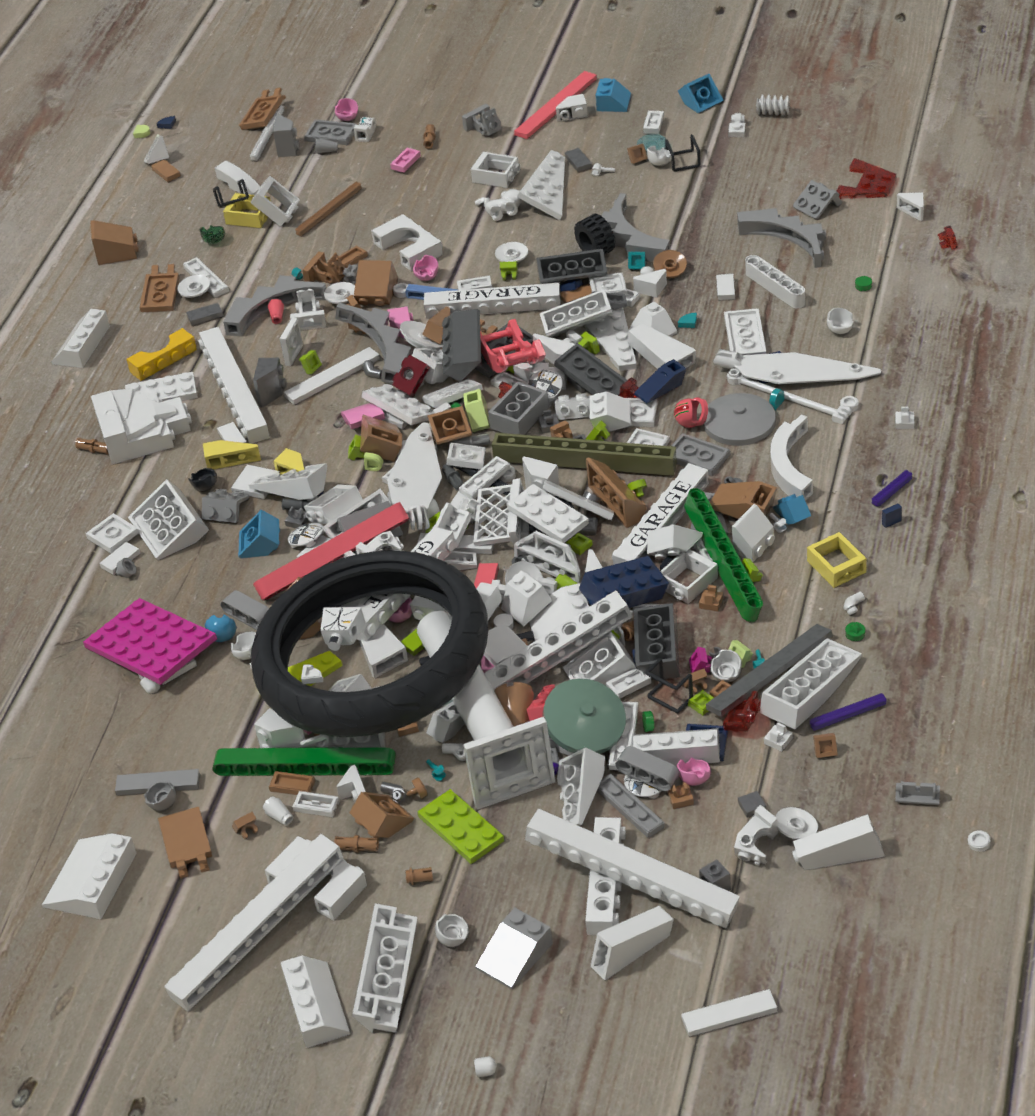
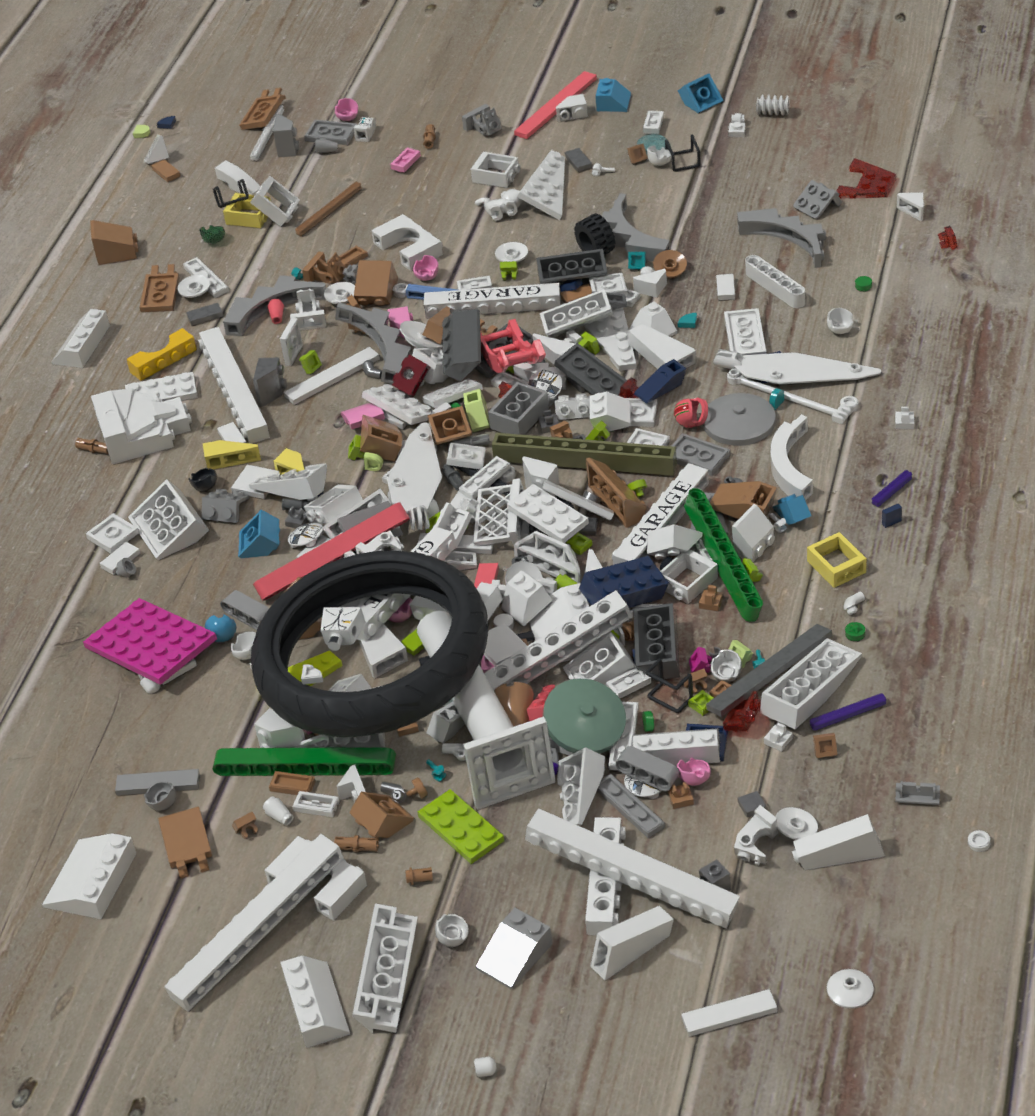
(850, 995): none -> white dish

